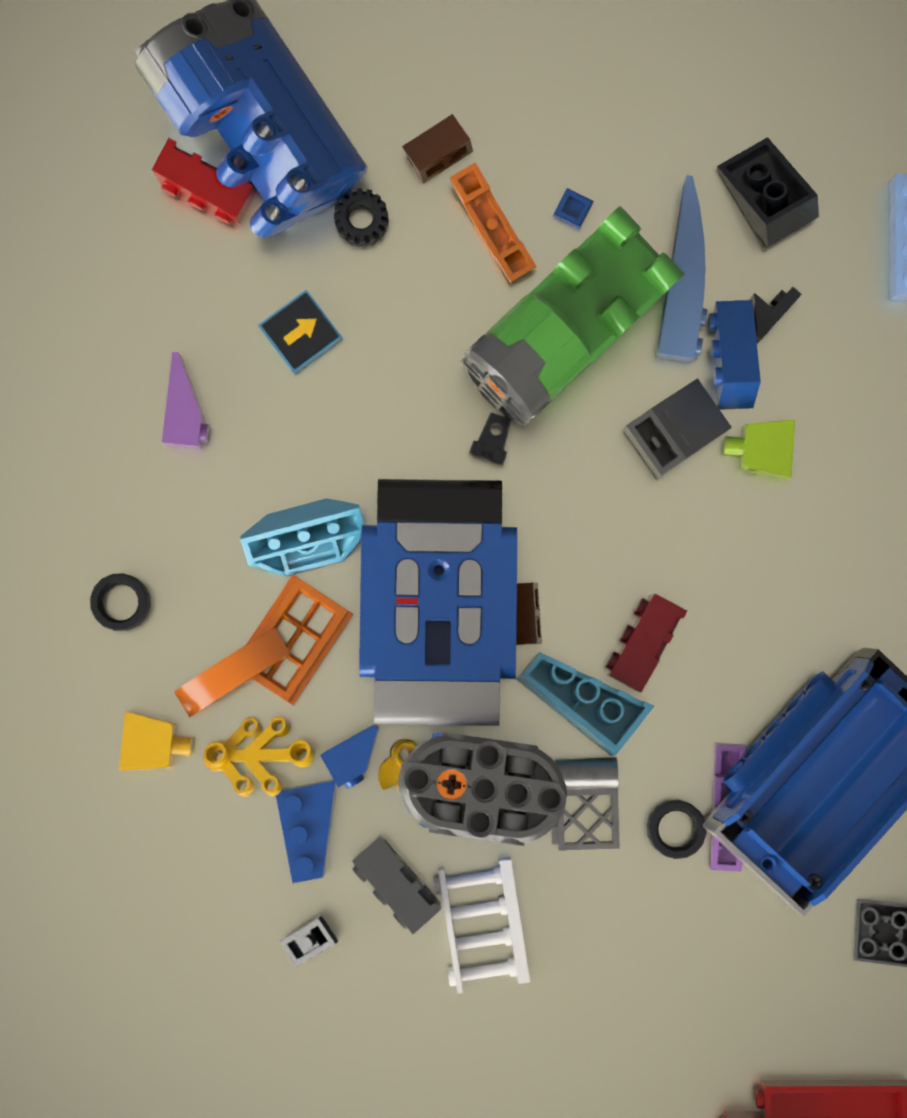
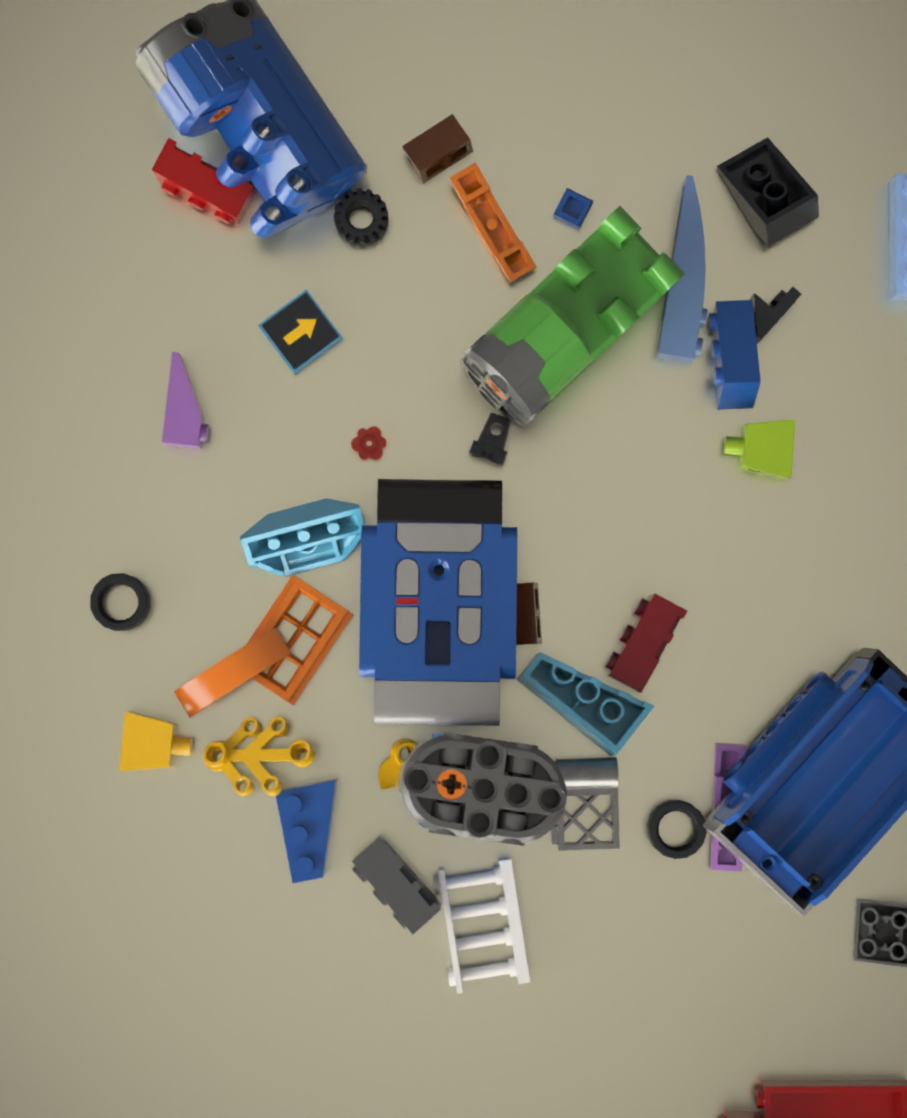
(309, 940): slope -> none
(351, 757): blue slope -> none
(372, 434): none -> clear red plant
(677, 428): dark grey slope -> none

